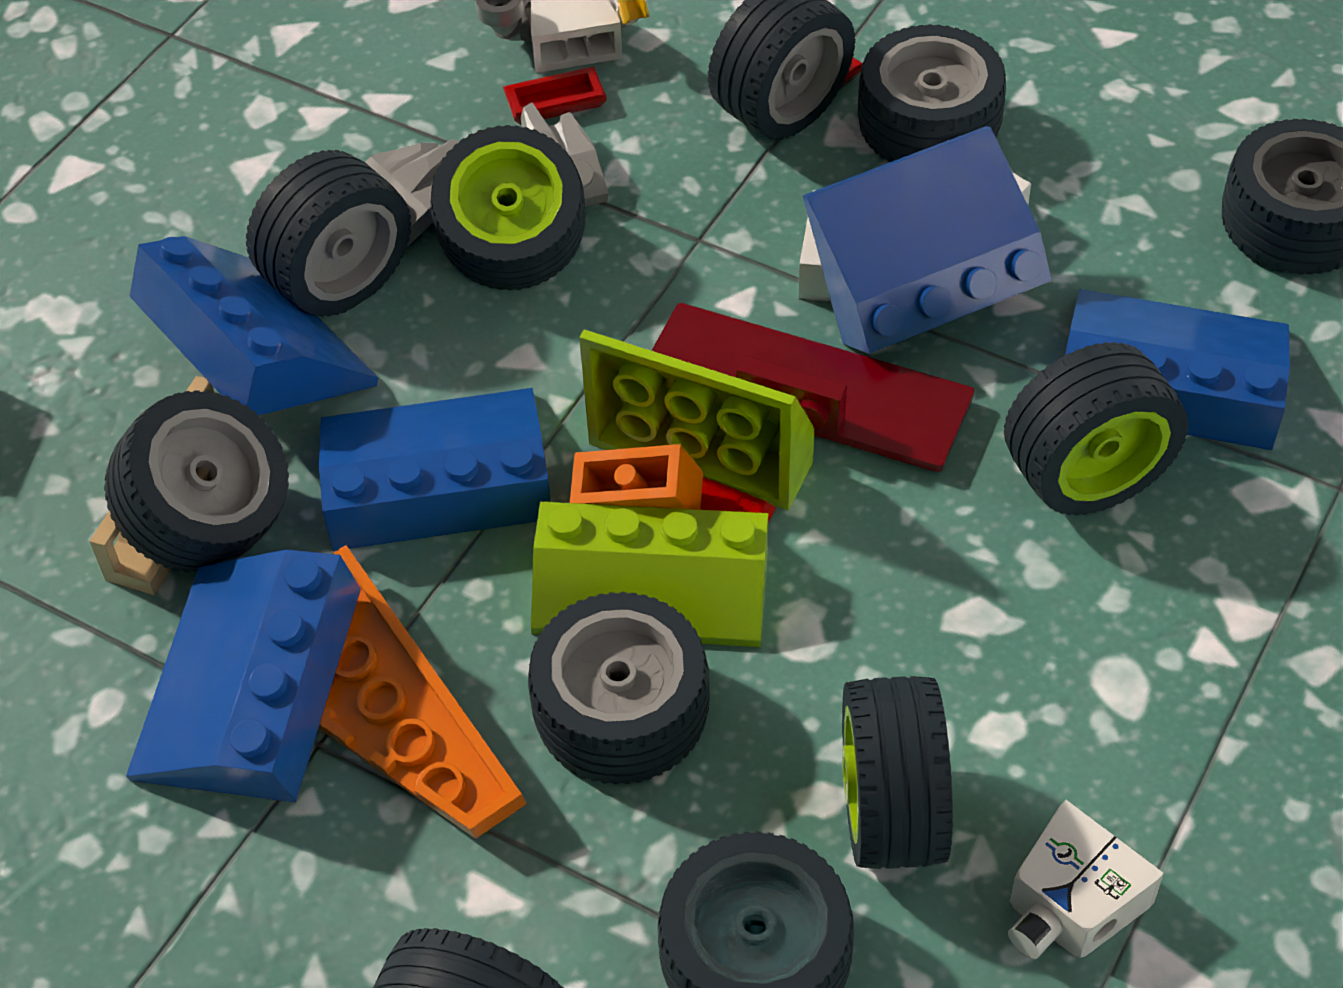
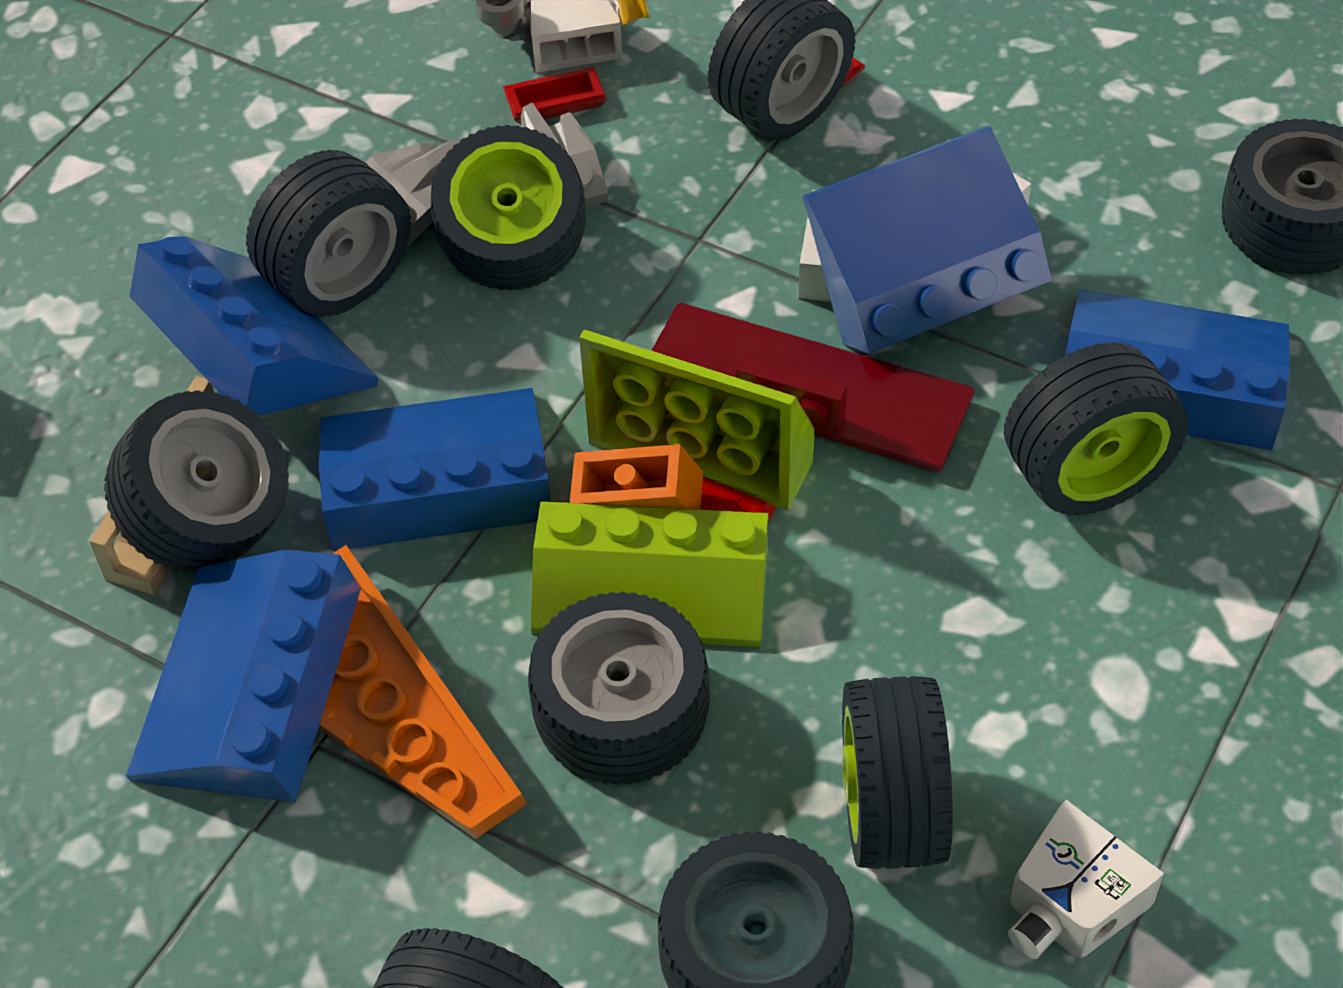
(928, 89): black wheel -> none

